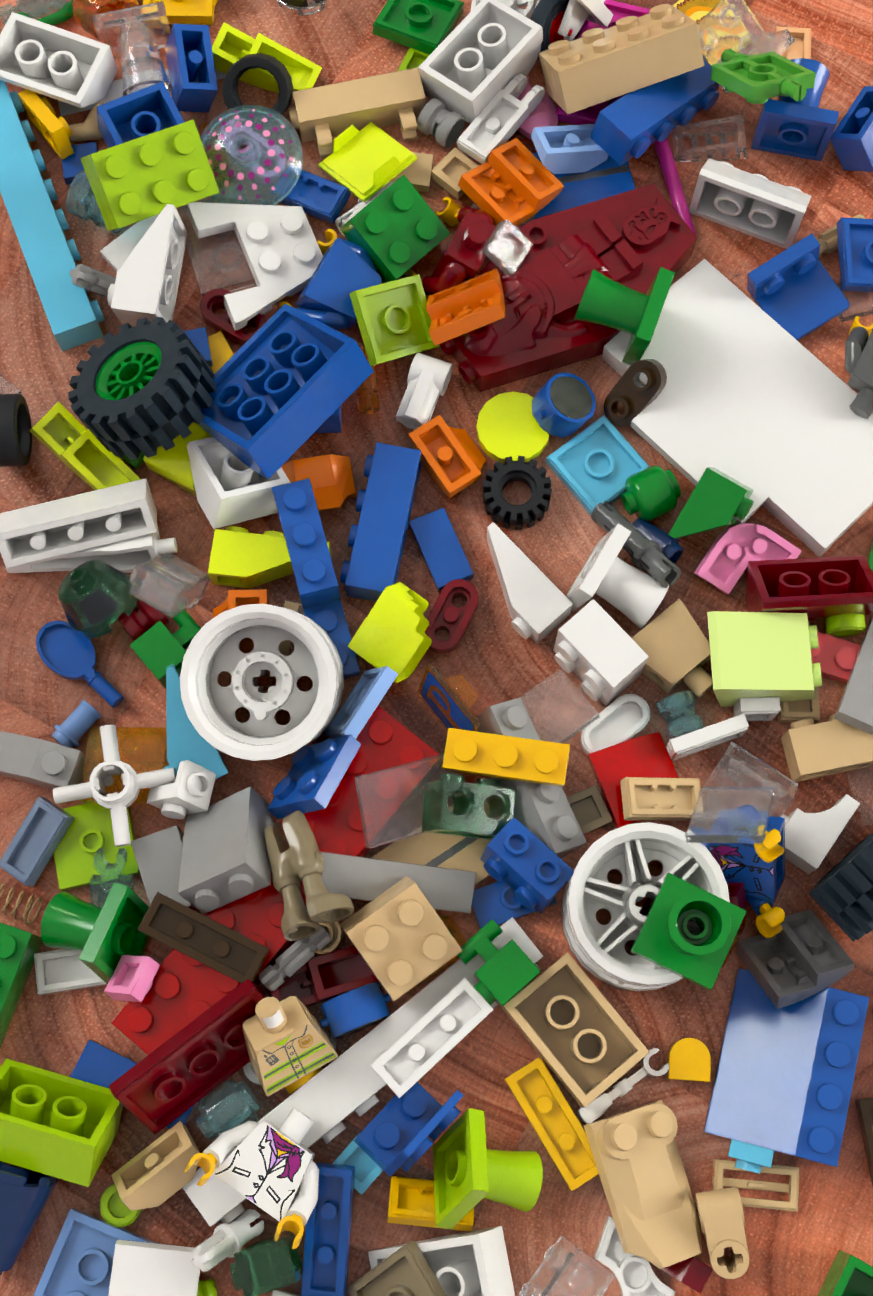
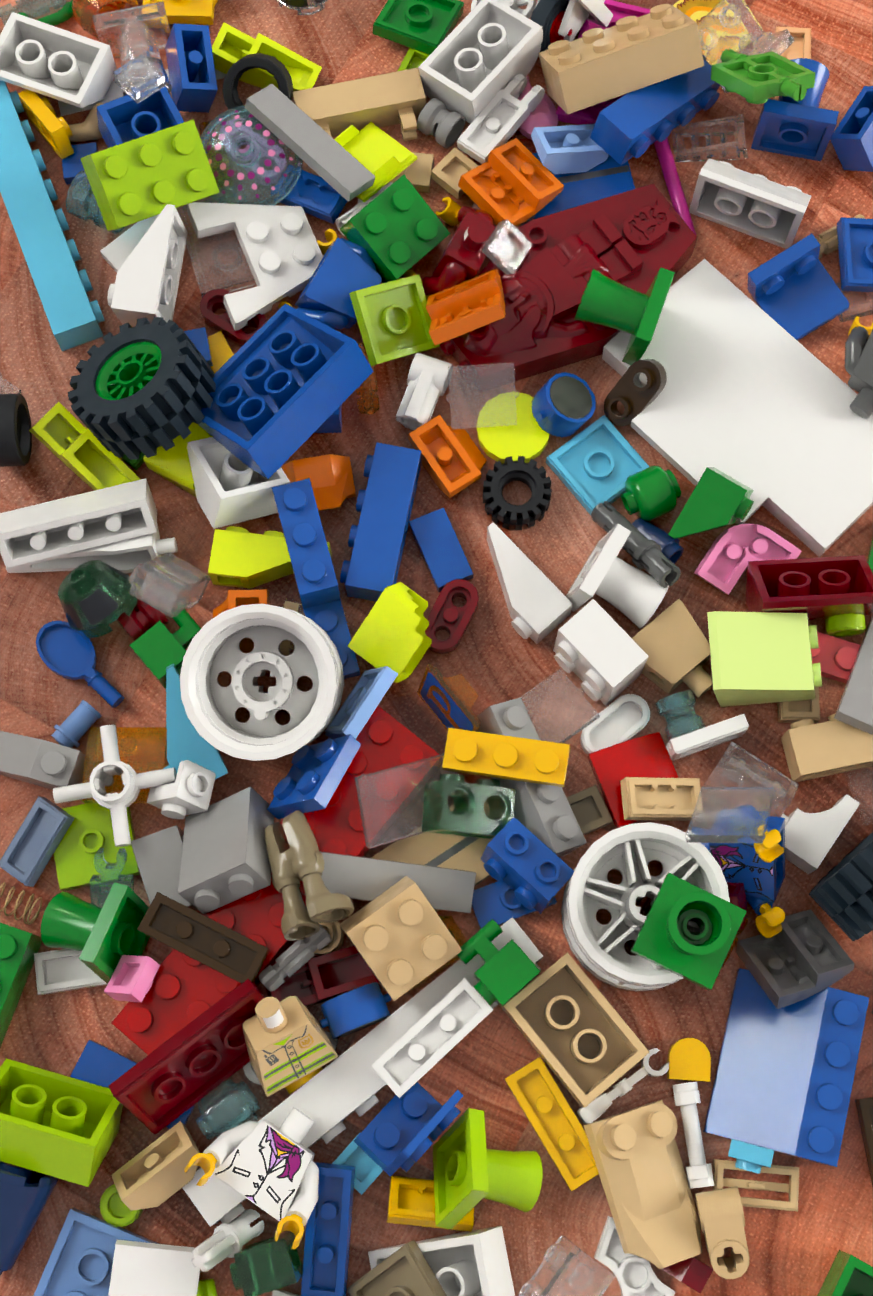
(91, 279): light grey axle -> none
(139, 78): none -> clear plate
(310, 142): none -> light grey tile
(482, 395): none -> clear piece
(699, 1172): none -> white bar
(758, 708): white tile -> none

